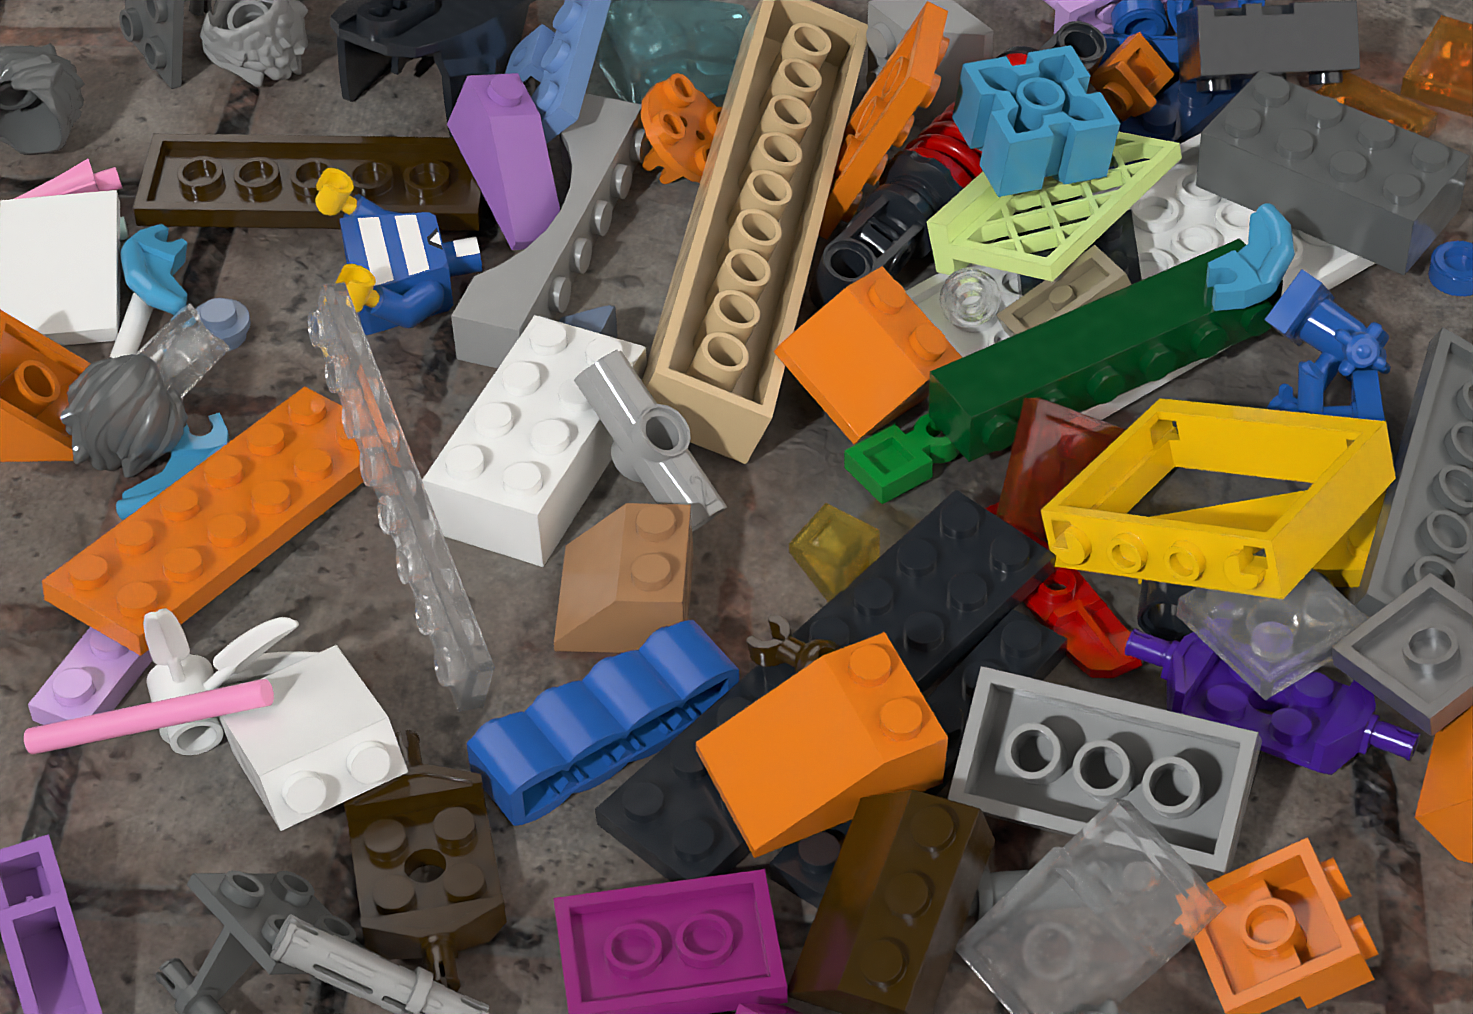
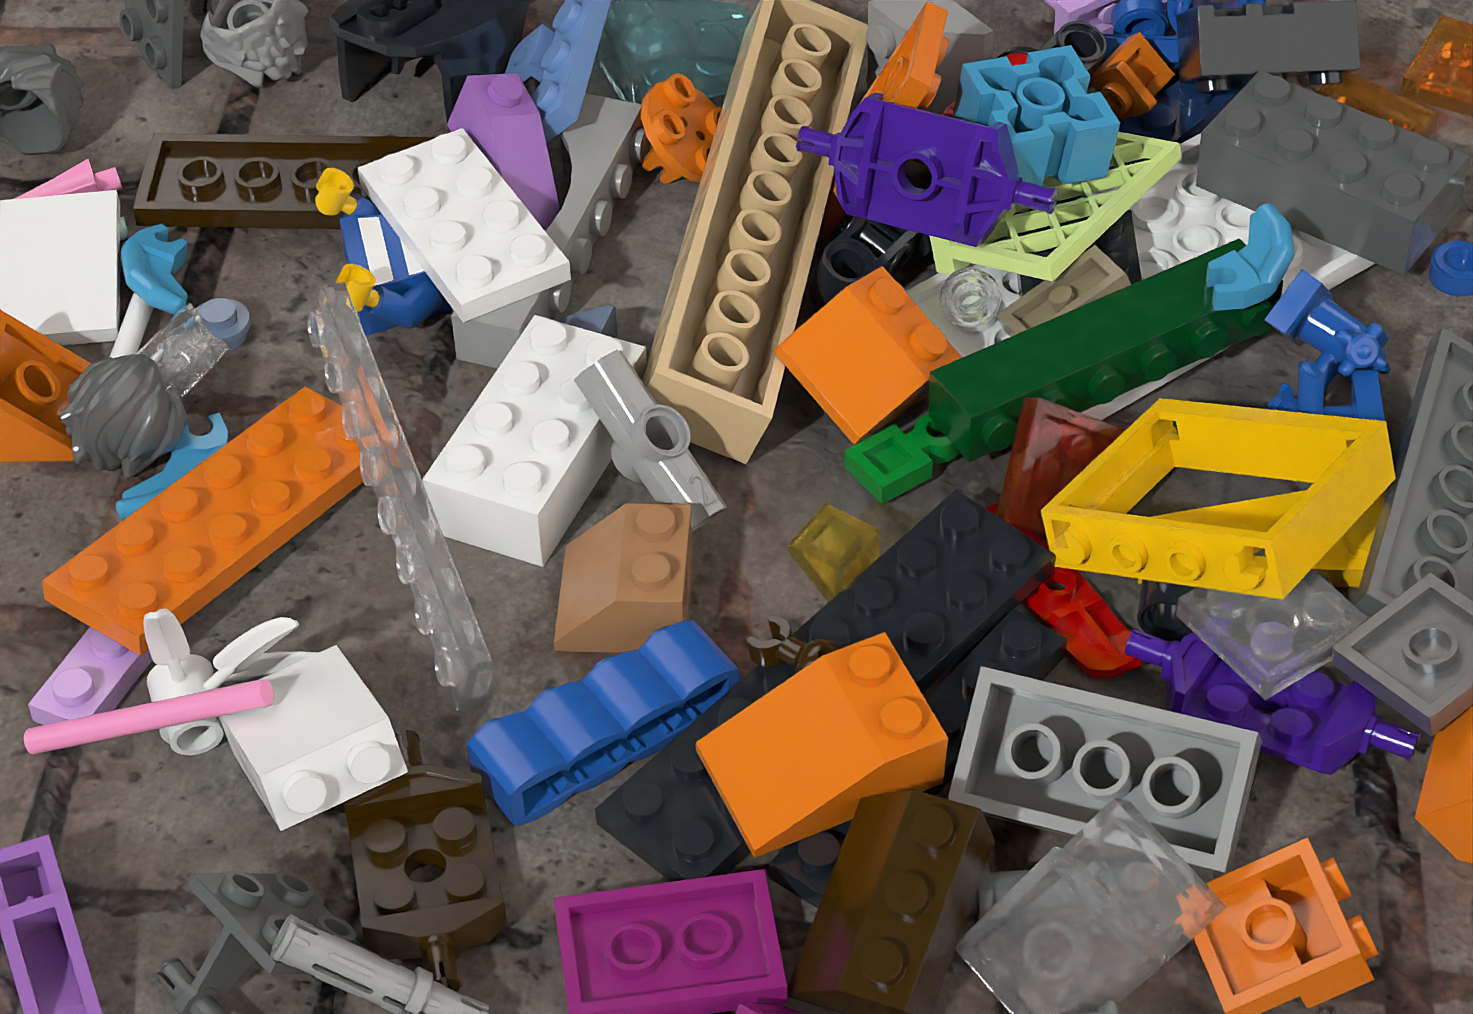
(464, 224): none -> white plate
(968, 161): none -> dark purple plate

